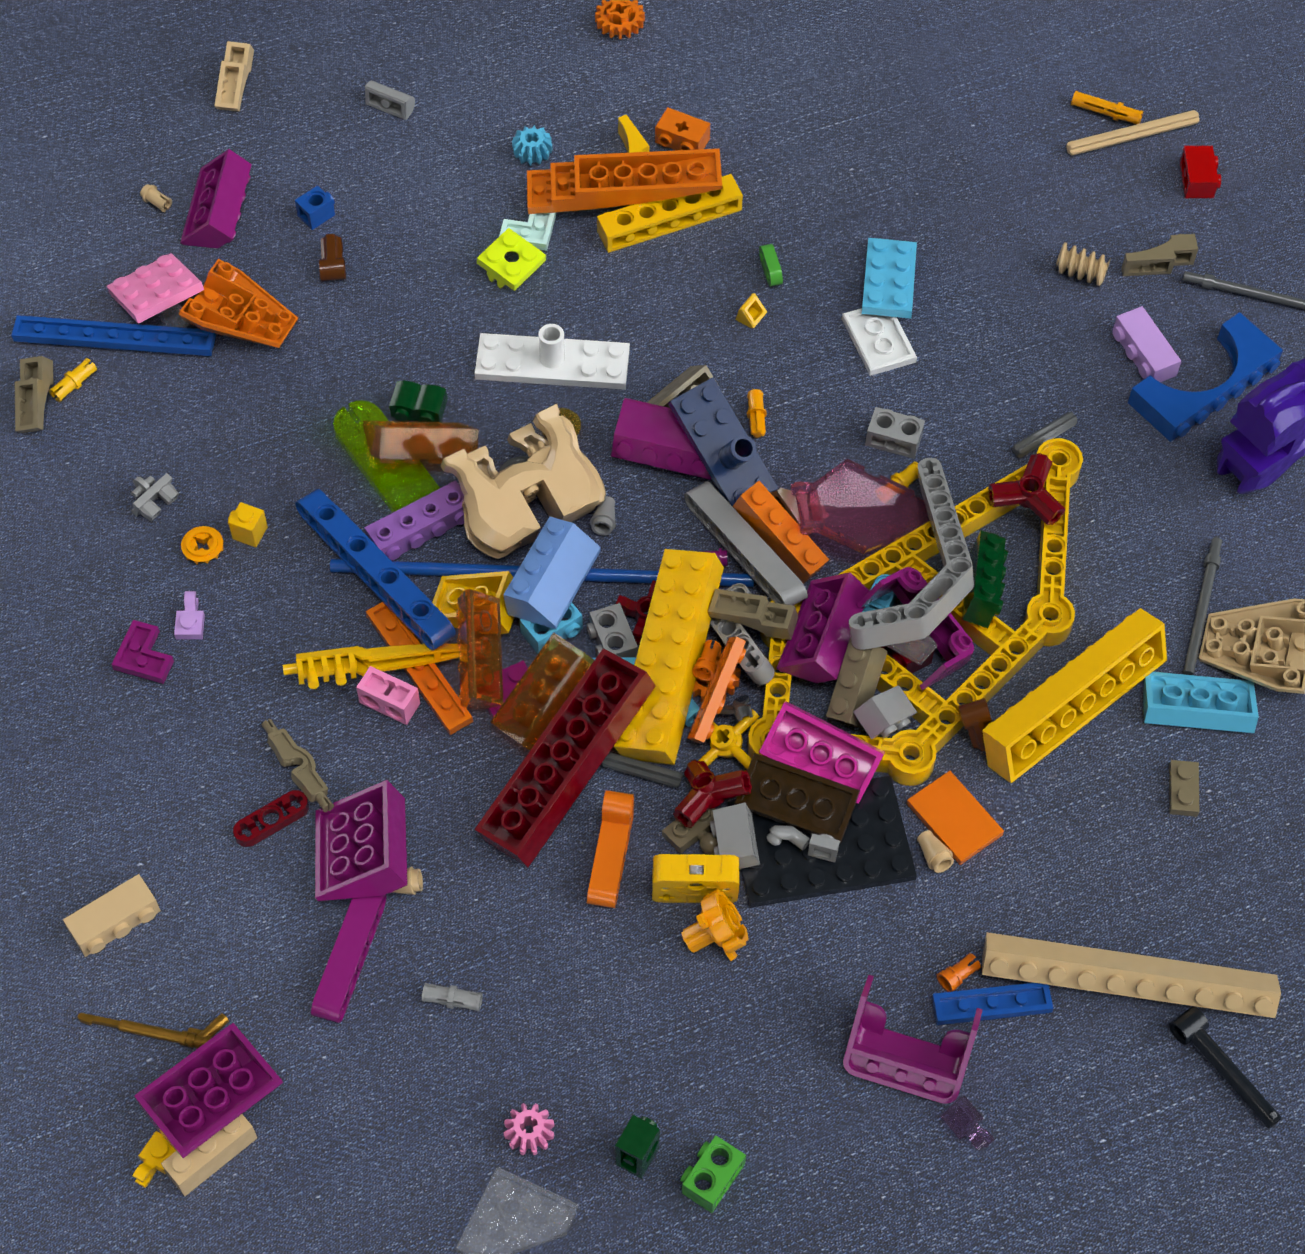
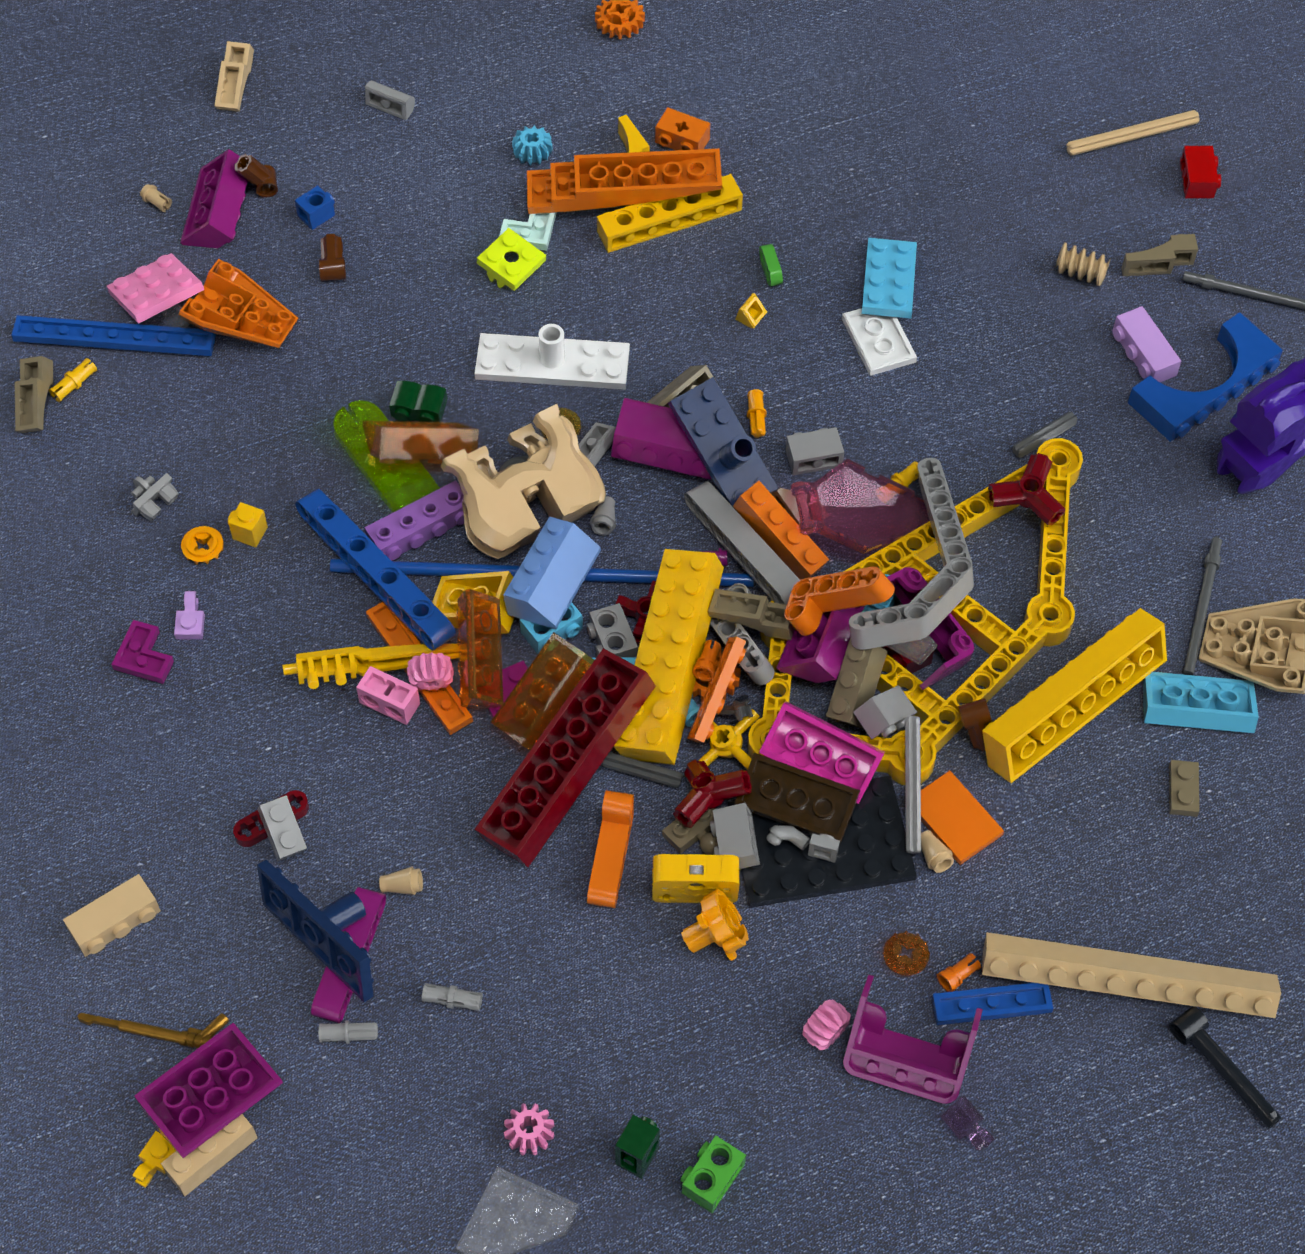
(259, 175): none -> reddish brown piece
(281, 828): none -> light grey brick
(304, 775): dark tan piece -> none
(320, 928): none -> dark blue plate
(347, 1032): none -> light grey axle
(361, 845): magenta slope -> none
(430, 671): none -> bright pink gear
(597, 442): none -> light grey brick
(814, 450): none -> light grey brick
(826, 1024): none -> bright pink gear
(835, 592): none -> orange beam
(894, 435): light grey brick -> none
(902, 964): none -> clear orange gear
(913, 784): none -> light grey axle
(988, 572): dark green brick -> none
(1108, 108): light orange pin -> none

